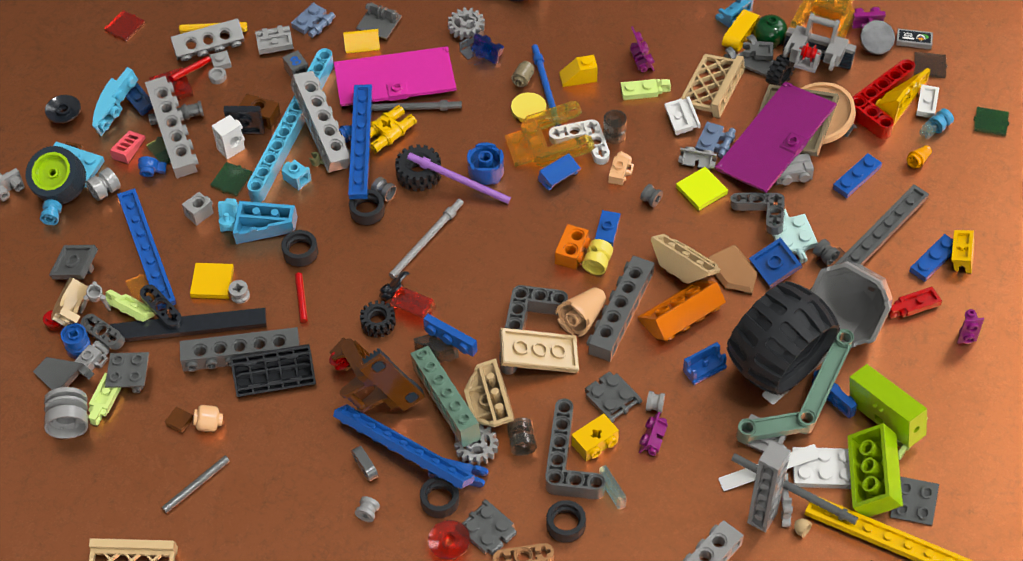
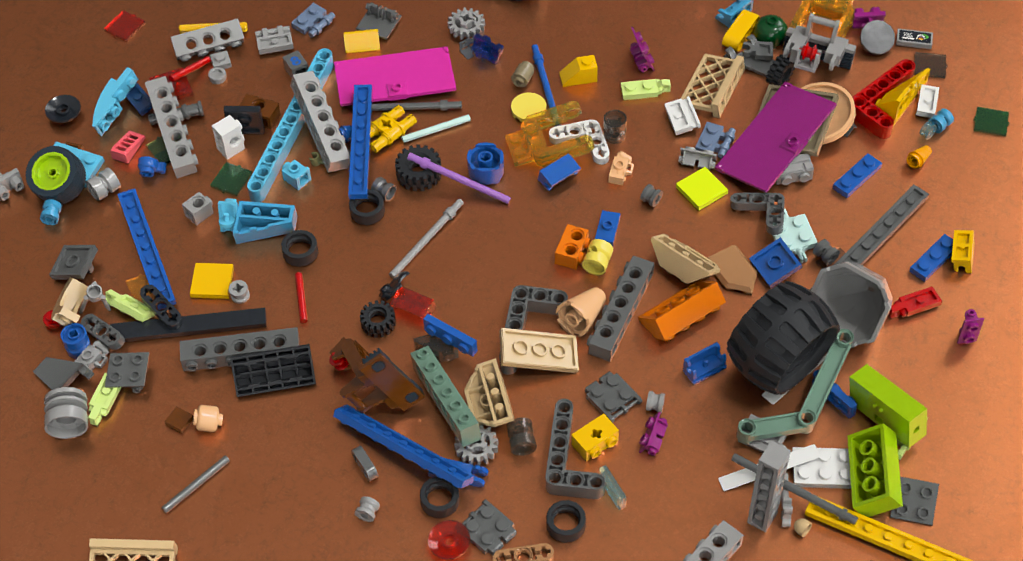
(436, 128): none -> light aqua bar

